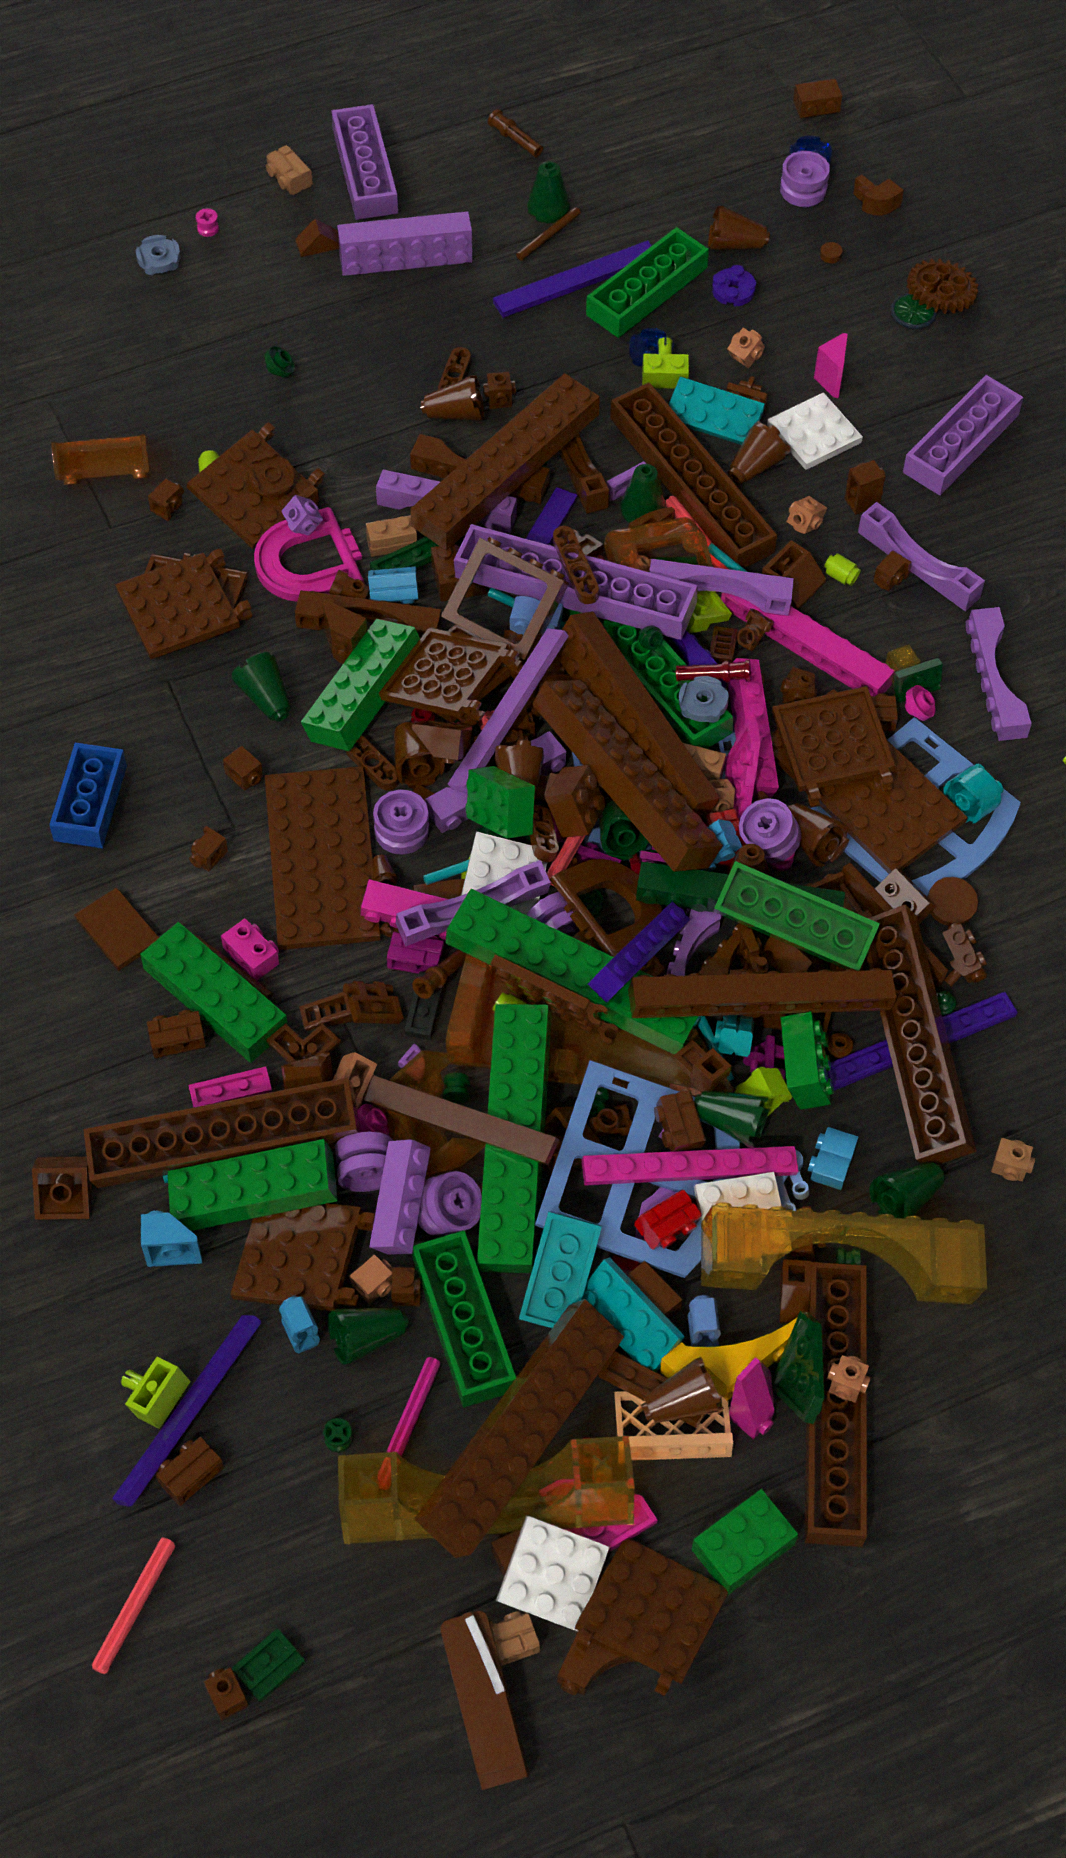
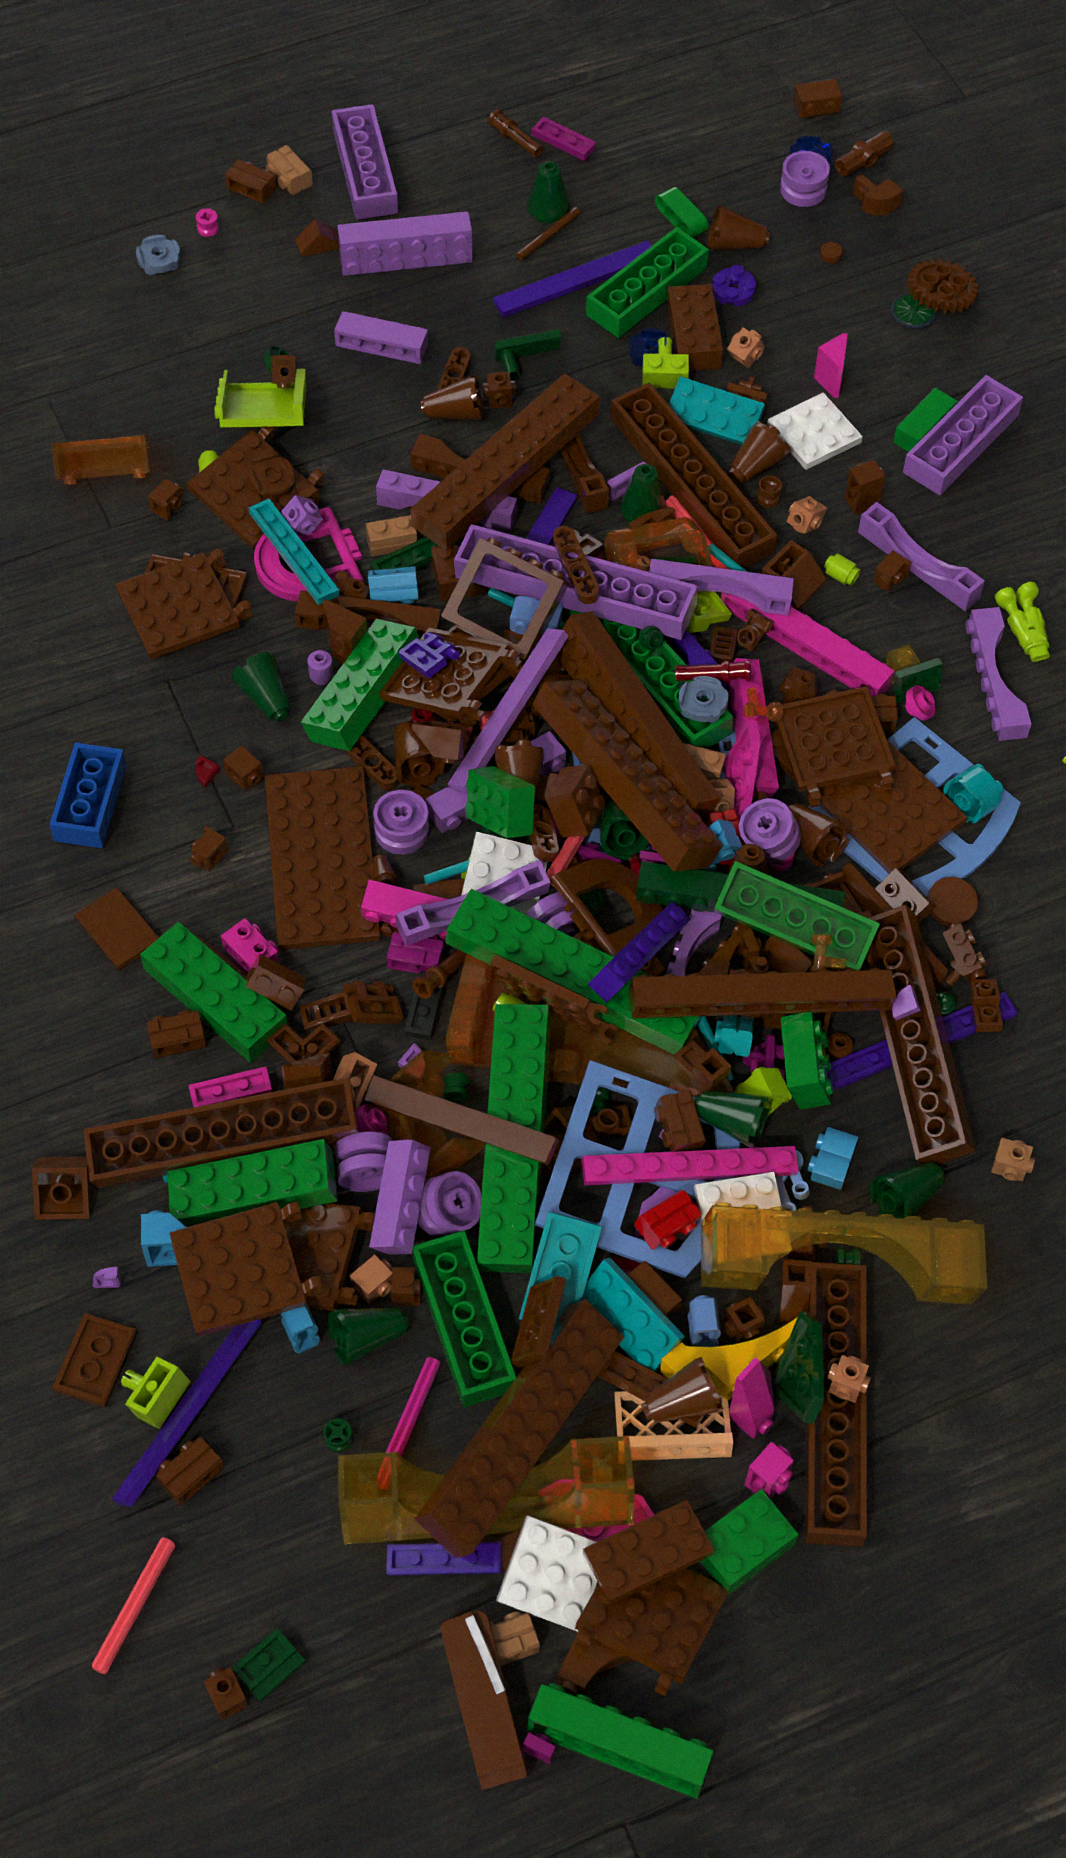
(94, 1360): none -> reddish brown tile
(107, 1278): none -> medium lavender tile
(206, 770): none -> dark red tile
(240, 1268): none -> reddish brown plate
(250, 181): none -> reddish brown brick
(261, 403): none -> lime panel
(275, 982): none -> reddish brown brick
(279, 362): none -> reddish brown brick
(293, 551): none -> teal plate
(320, 667): none -> medium lavender brick
(381, 337): none -> medium lavender brick
(425, 659): none -> dark purple plate
(436, 1560): none -> dark purple tile
(526, 345): none -> dark green piece
(538, 1322): none -> reddish brown tile
(539, 1747): none -> magenta plate
(563, 138): none -> magenta plate
(620, 1740): none -> green brick
(648, 1551): none -> reddish brown plate
(681, 212): none -> green beam
(695, 325): none -> reddish brown brick
(748, 1314): none -> reddish brown brick
(769, 491): none -> reddish brown wheel
(770, 1471): none -> dark pink brick
(772, 711): none -> clear orange piece
(821, 961): none -> clear orange piece
(864, 153): none -> reddish brown piece
(905, 1003): none -> medium lavender tile
(923, 419): none -> green brick
(985, 1005): none -> reddish brown slope
(1026, 625): none -> lime piece

